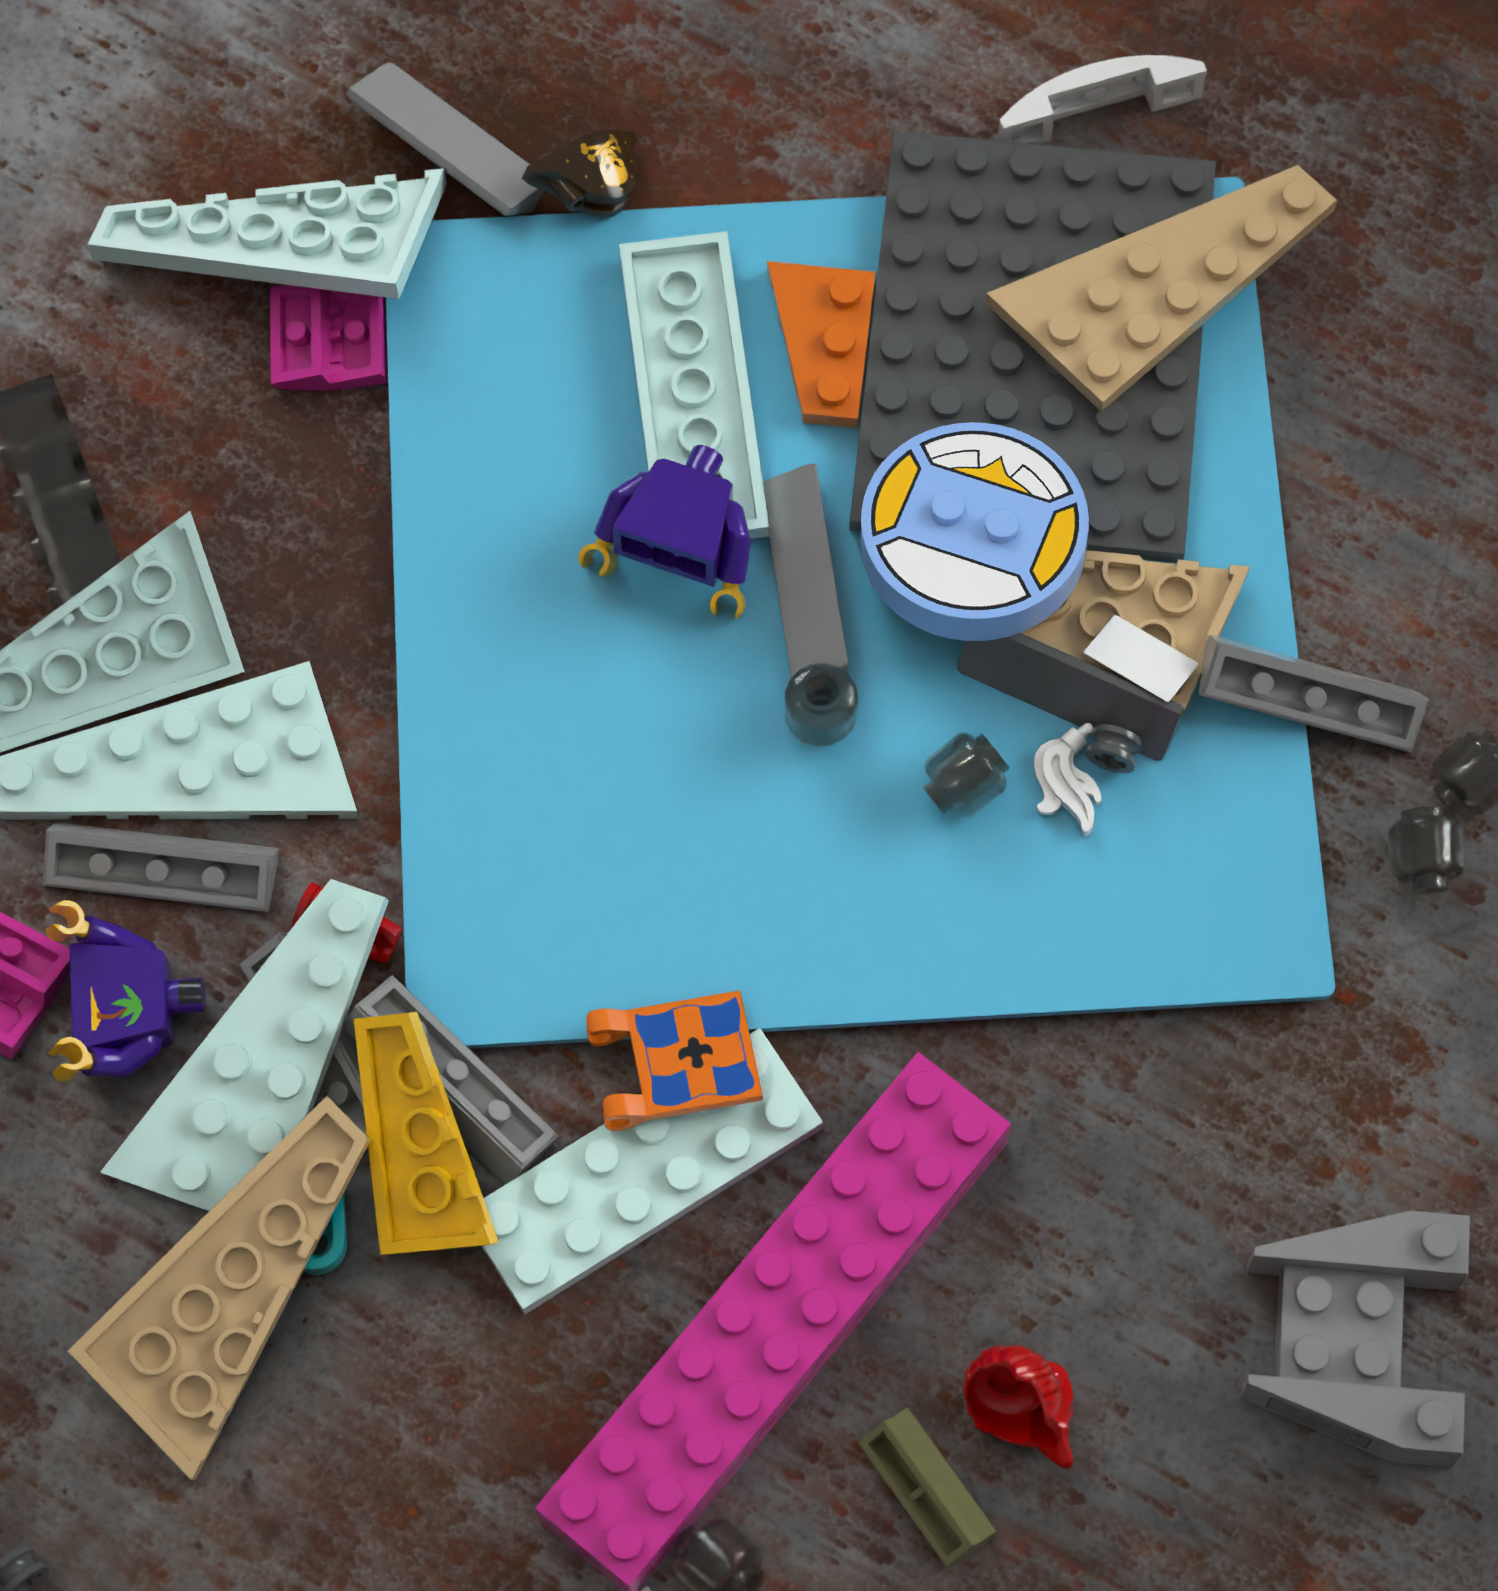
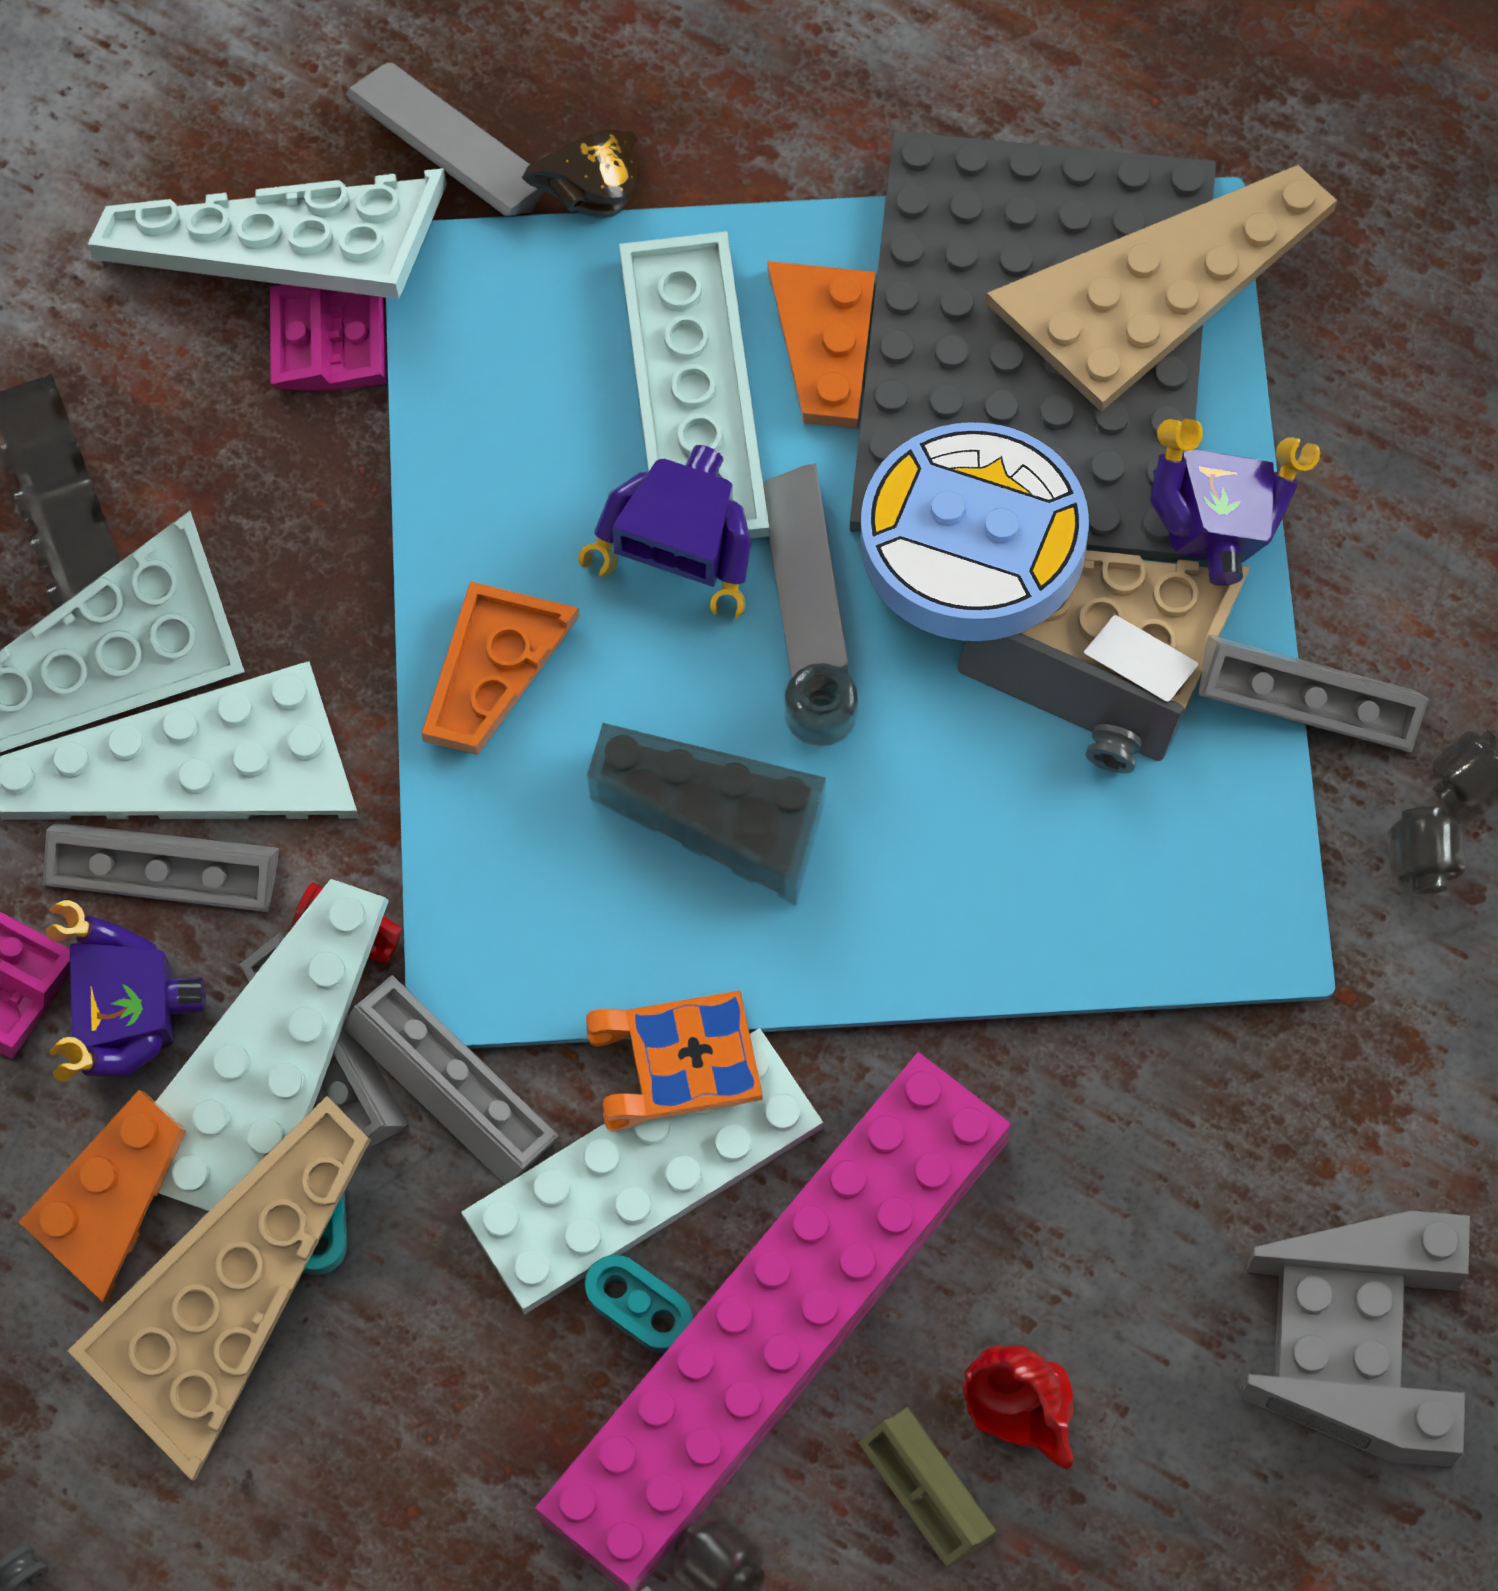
(102, 1197): none -> orange wing
(416, 1153): yellow wing -> none
(491, 662): none -> orange wing
(640, 1305): none -> teal plate
(714, 803): none -> clear smoke wedge
(965, 774): clear smoke head -> none
(1063, 782): white piece -> none
(1162, 80): white slope -> none
(1222, 502): none -> dark purple torso

